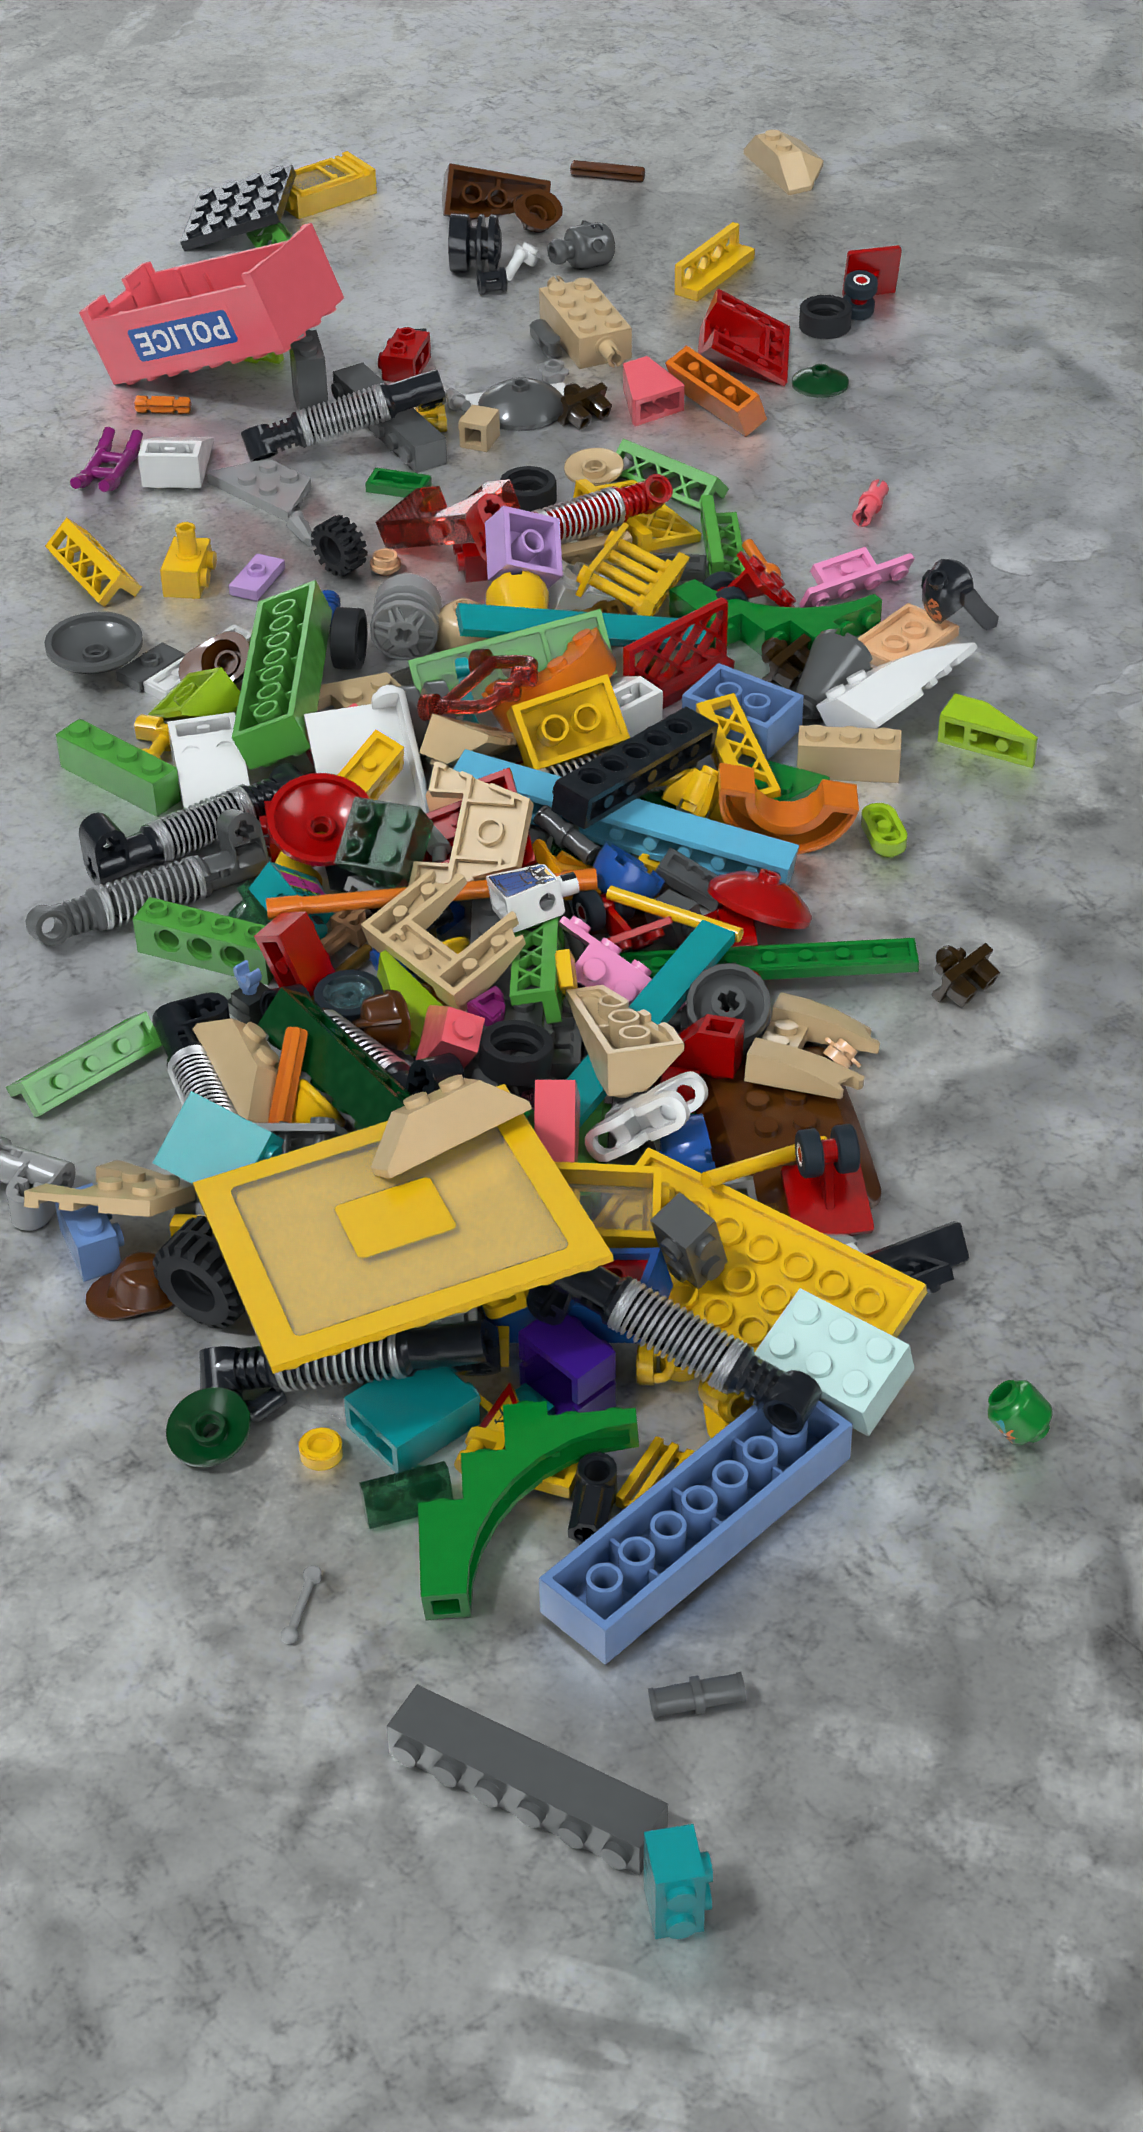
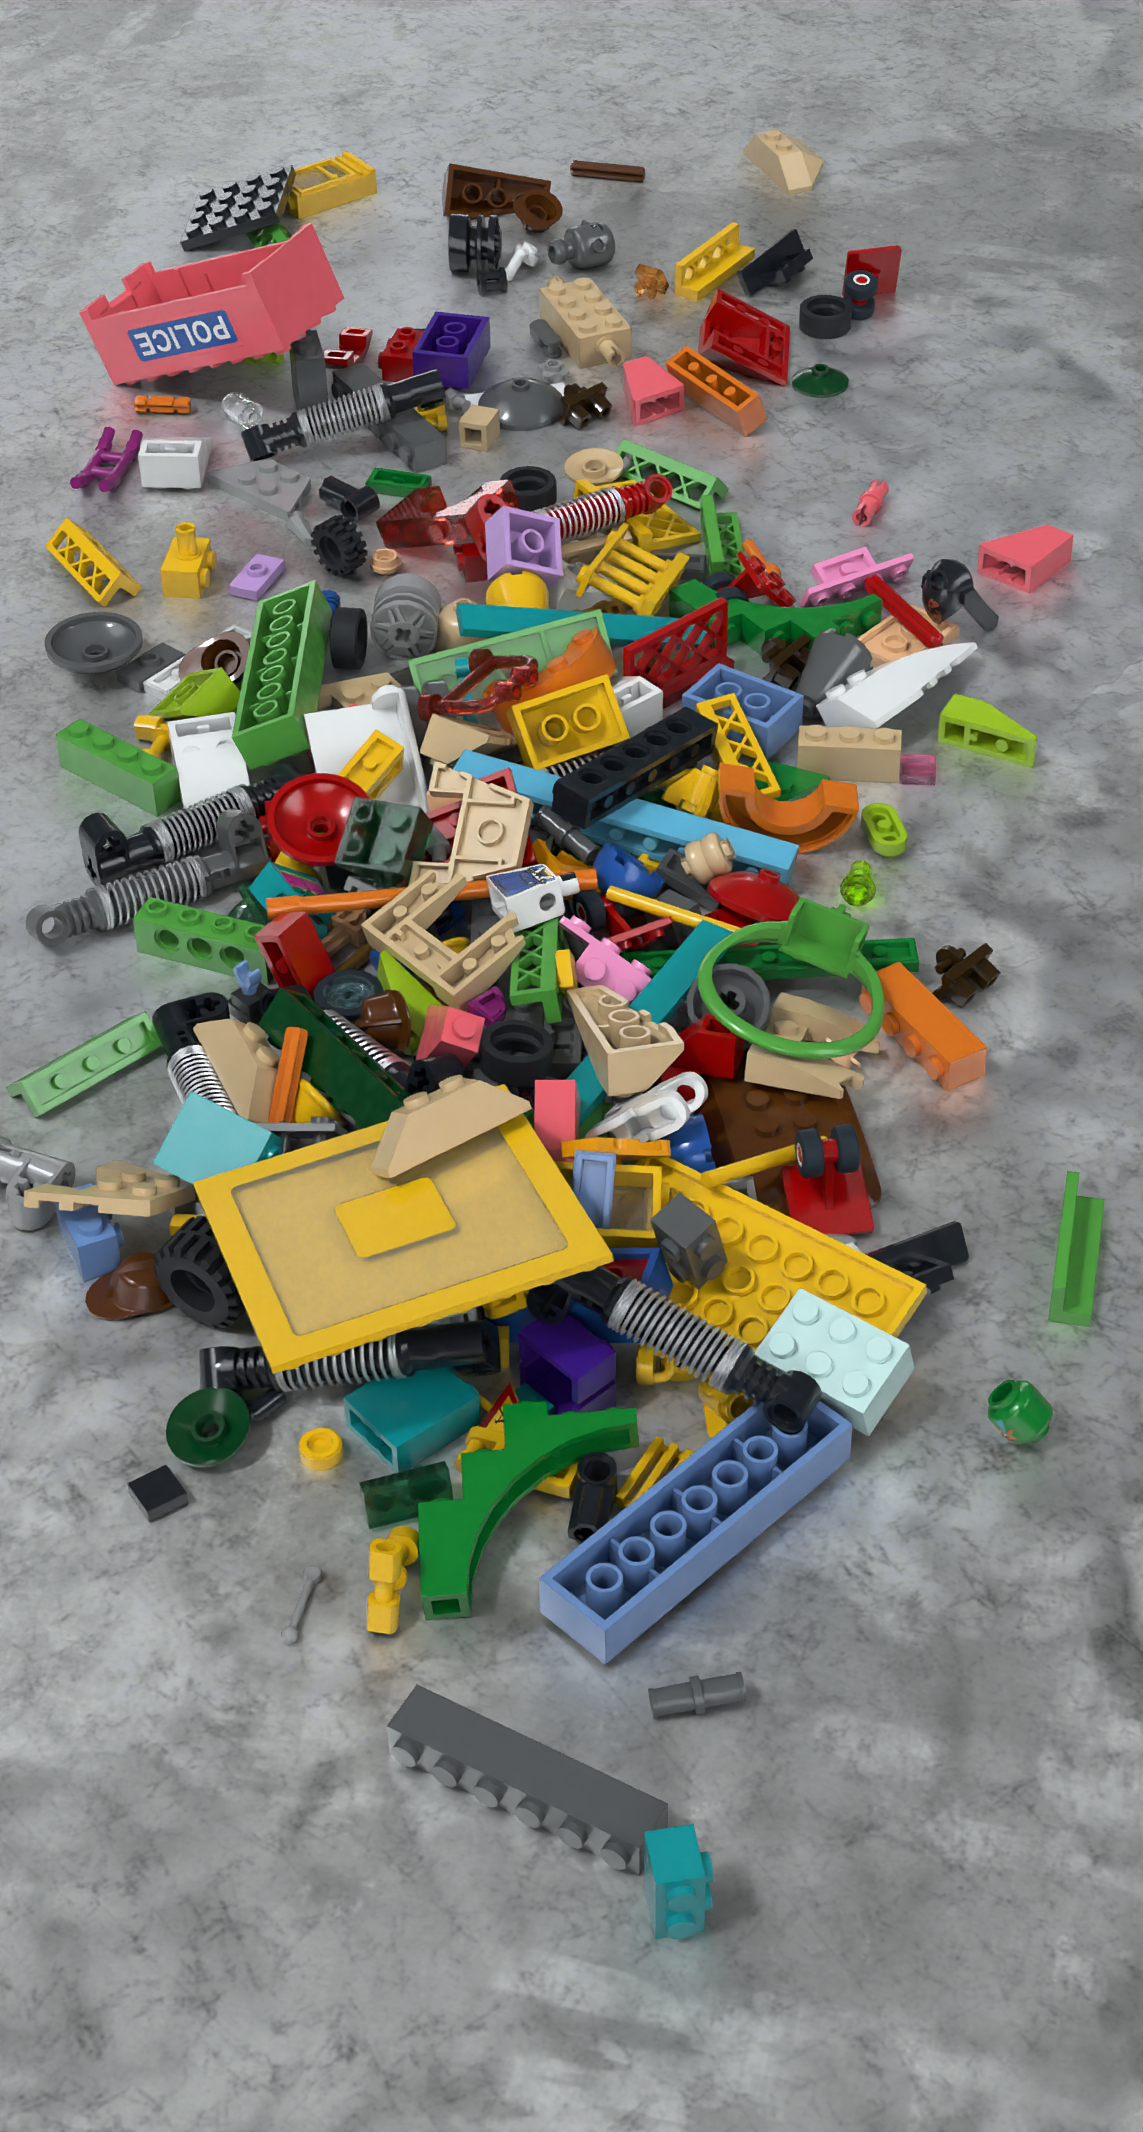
(157, 1493): none -> black tile
(242, 410): none -> clear brick
(351, 349): none -> red slope
(351, 501): none -> black piece
(389, 1575): none -> yellow bar
(454, 347): none -> dark purple brick
(595, 1184): none -> medium blue tile
(625, 1148): none -> light orange wing
(650, 279): none -> clear orange tile
(708, 858): none -> tan piece
(775, 264): none -> black bracket
(810, 935): none -> bright green brick
(858, 885): none -> clear neon green cone
(904, 612): none -> red axle
(918, 769): none -> clear pink tile
(927, 1029): none -> orange brick
(1026, 557): none -> coral slope
(1076, 1256): none -> bright green fence

